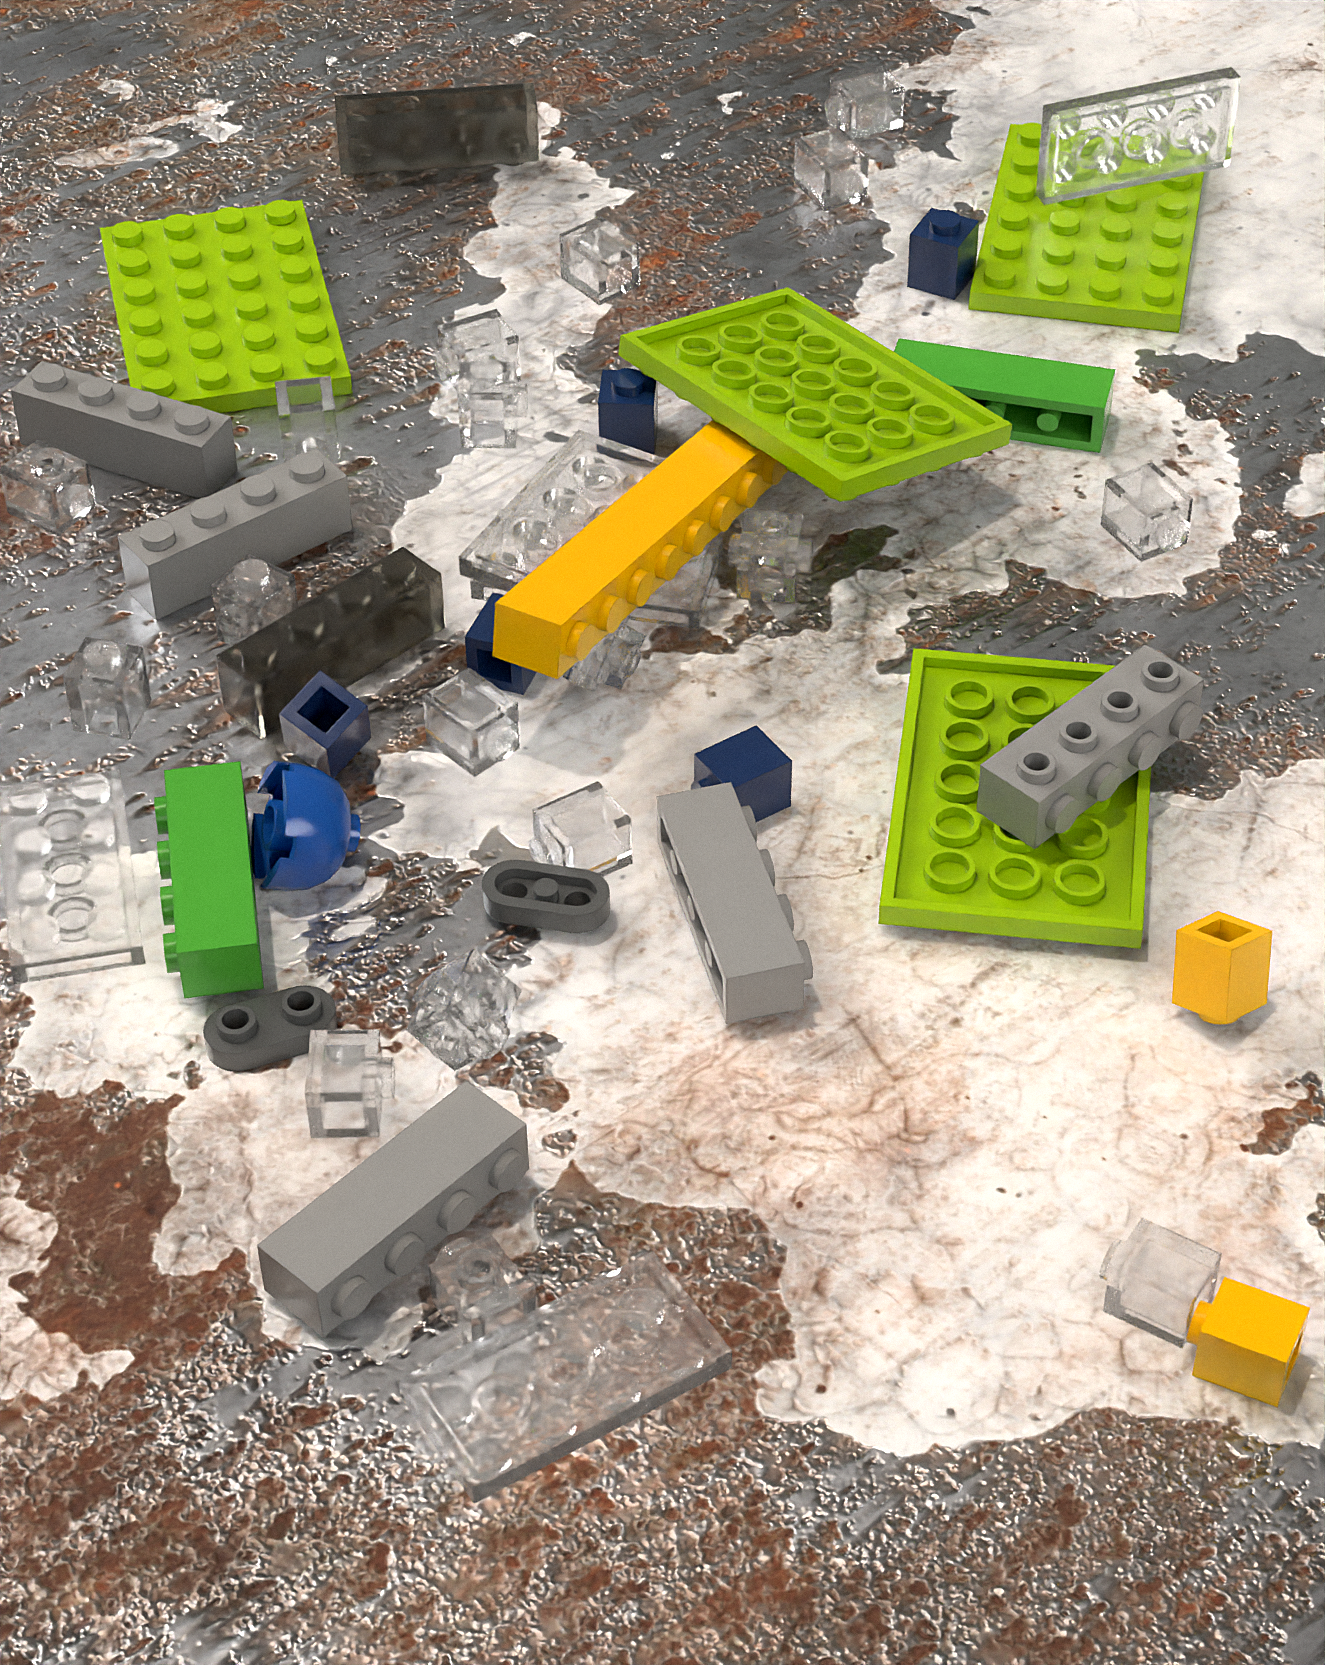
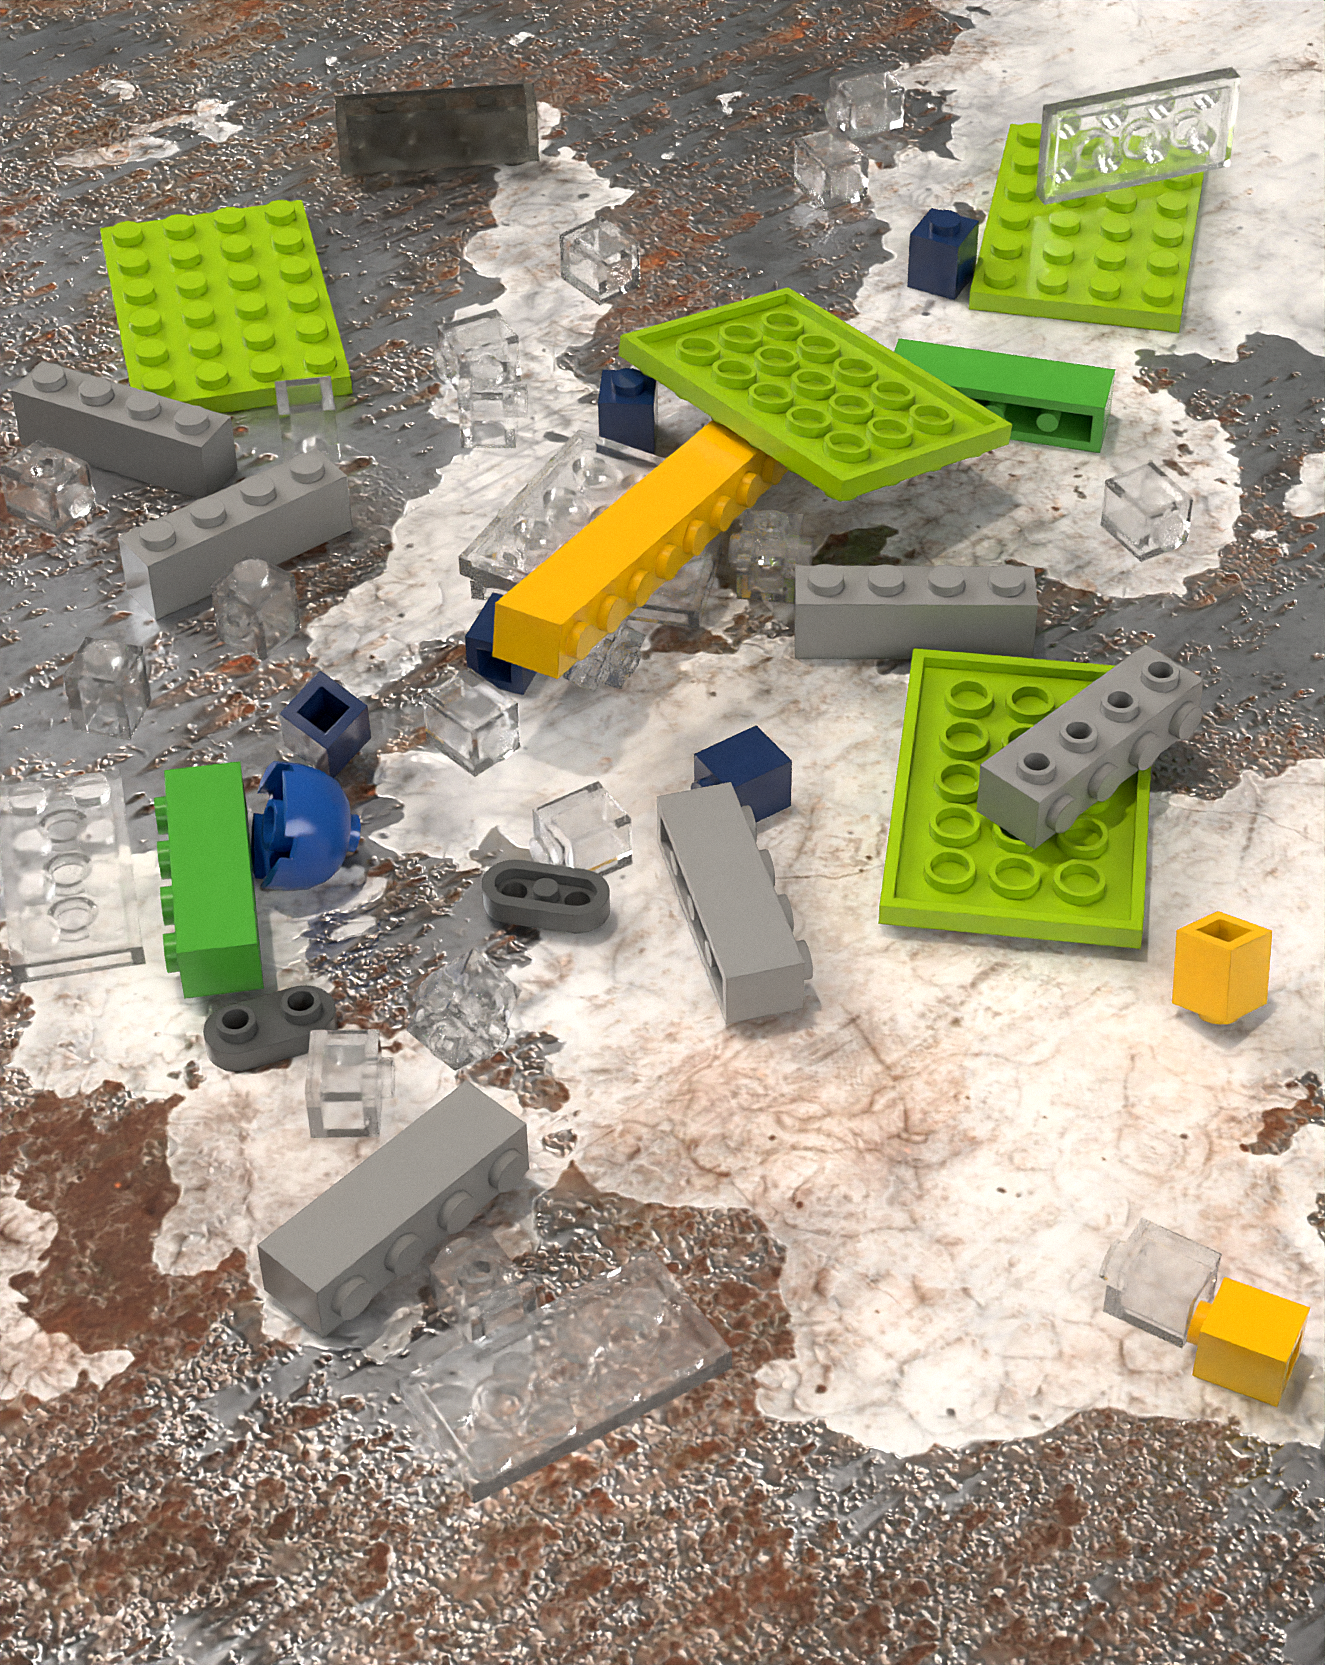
(338, 632): clear smoke brick -> none
(900, 608): none -> light grey brick

